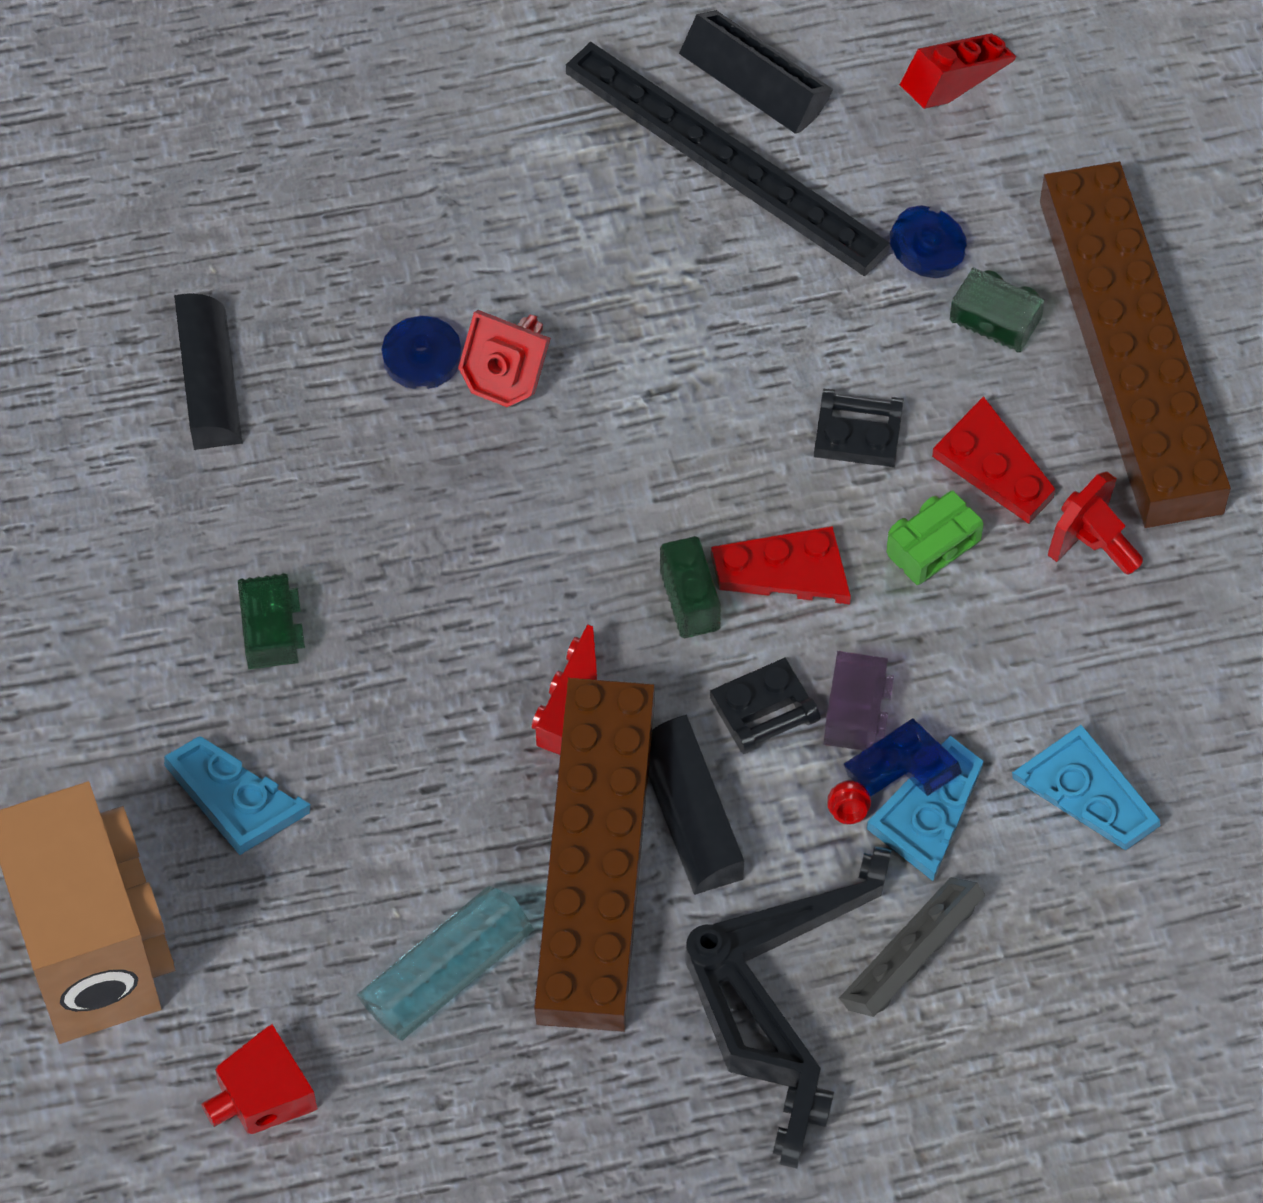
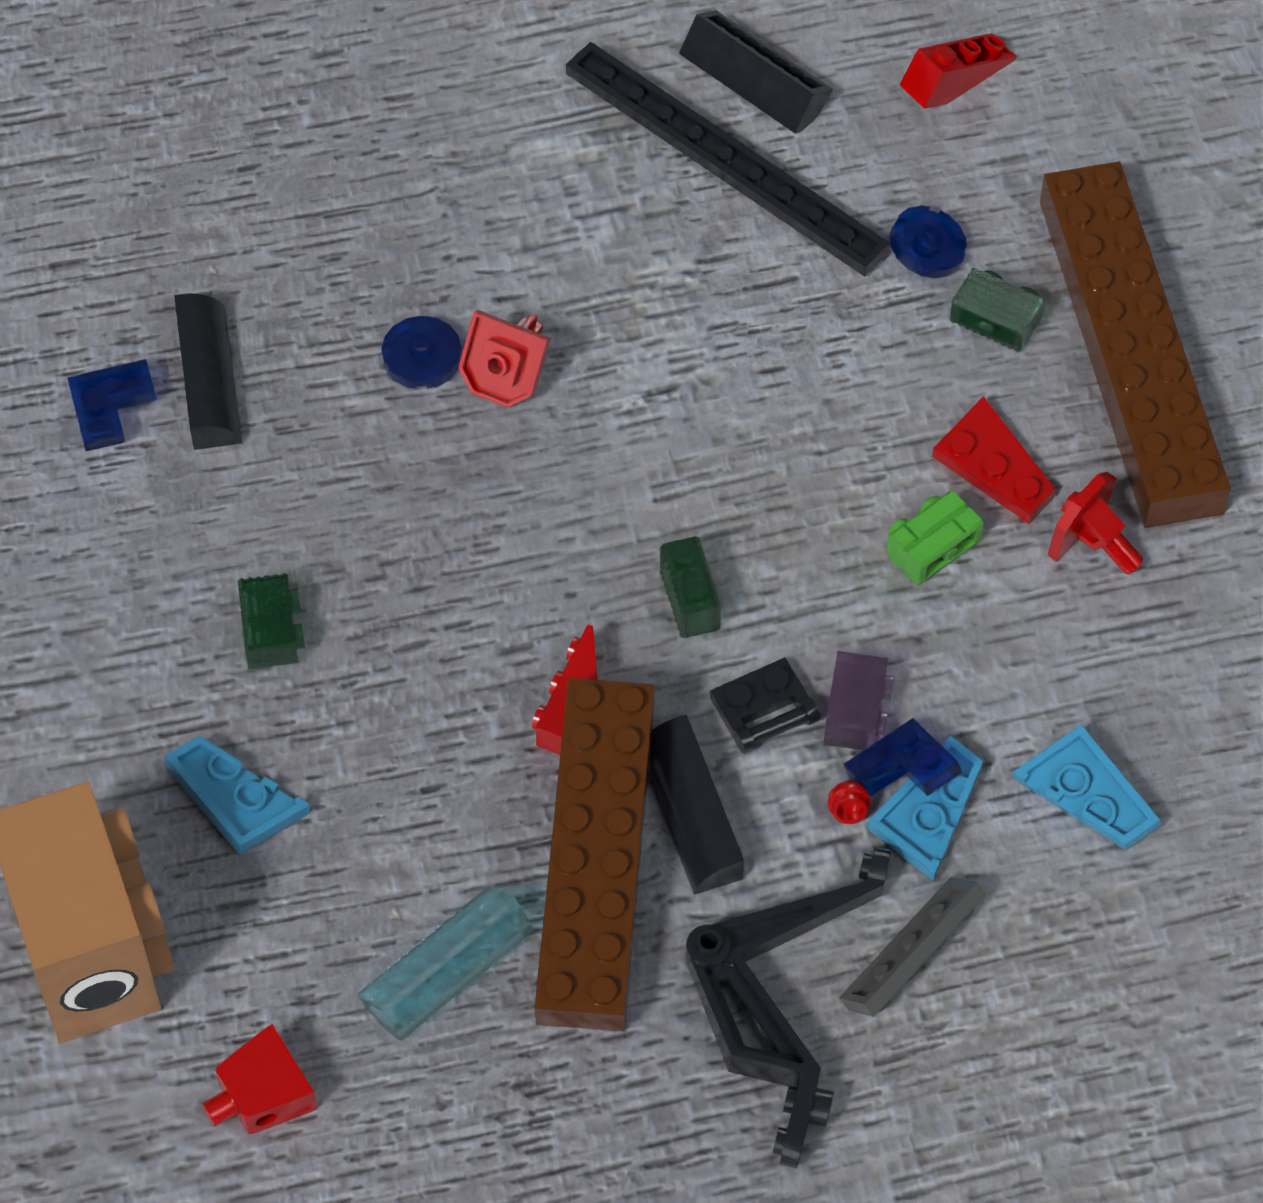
(104, 391): none -> clear blue plate
(787, 563): red wing -> none
(858, 439): black plate -> none

